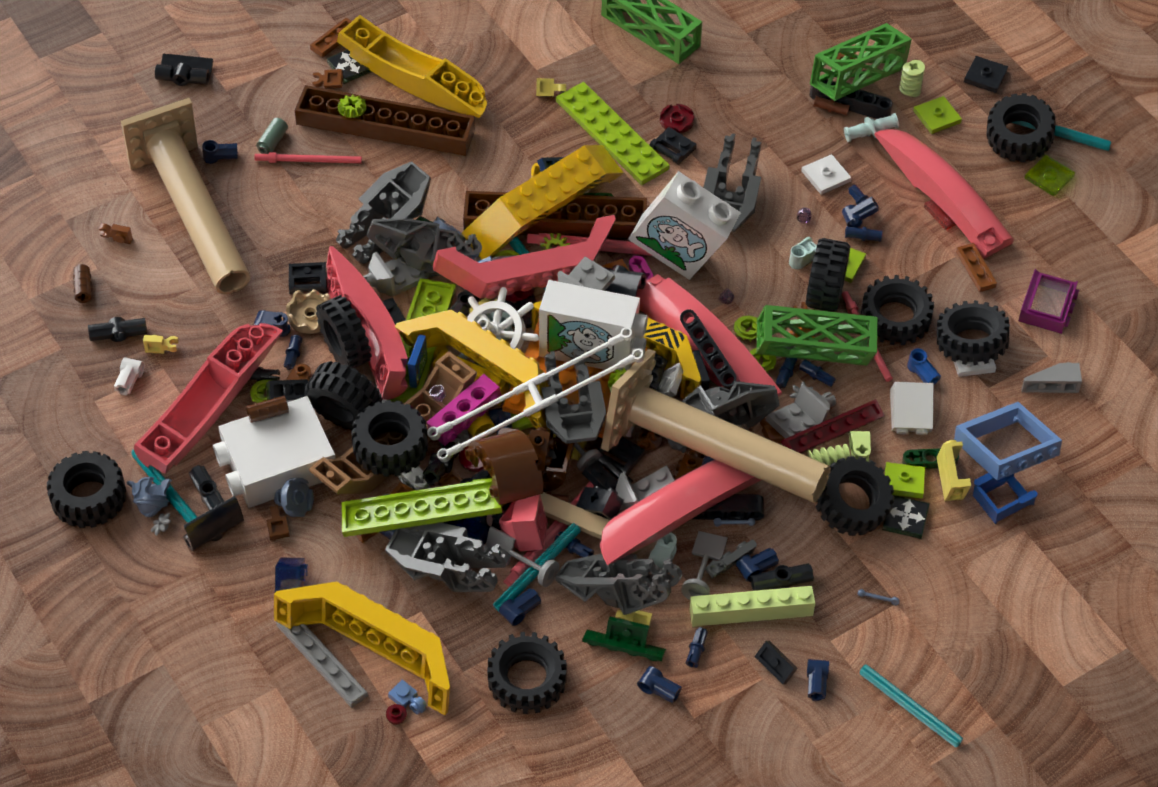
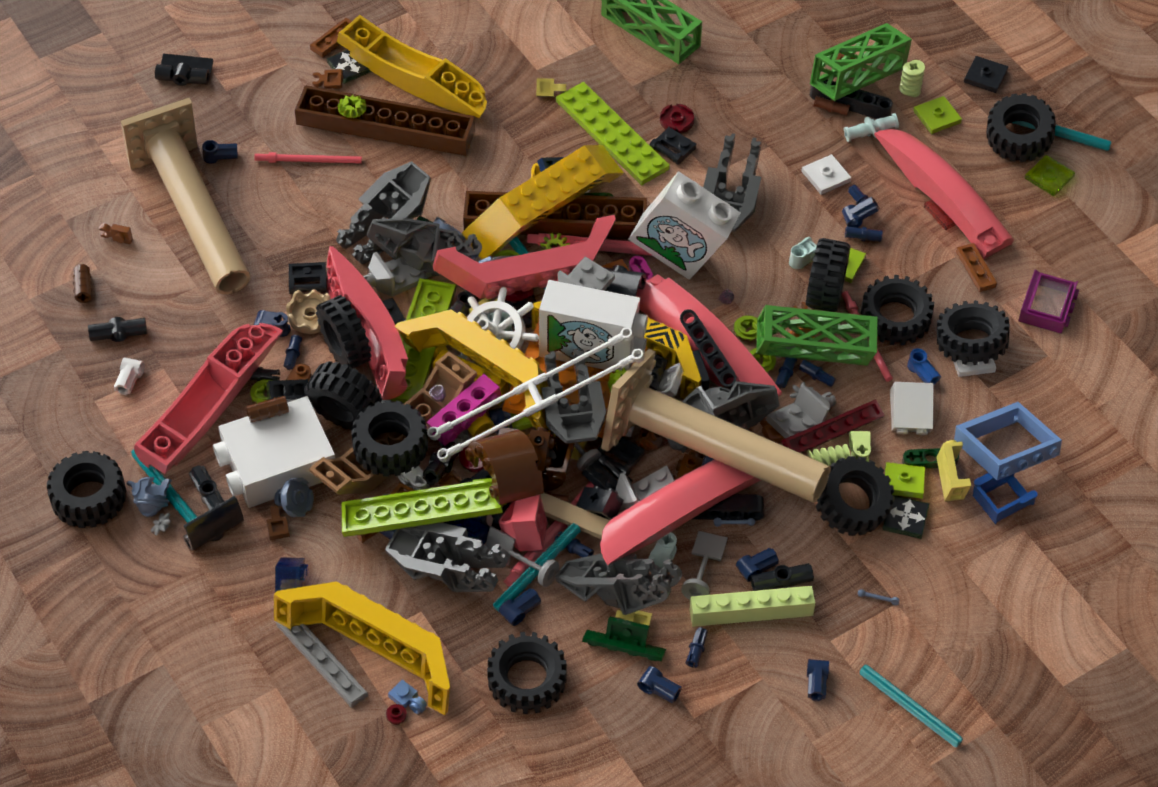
(157, 344): light yellow plate -> none
(272, 136): sand green brick -> none
(417, 361): blue tile -> none
(730, 559): dark grey hinge -> none
(775, 662): black plate -> none
(804, 215): hinge -> none
(1055, 379): light grey slope -> none

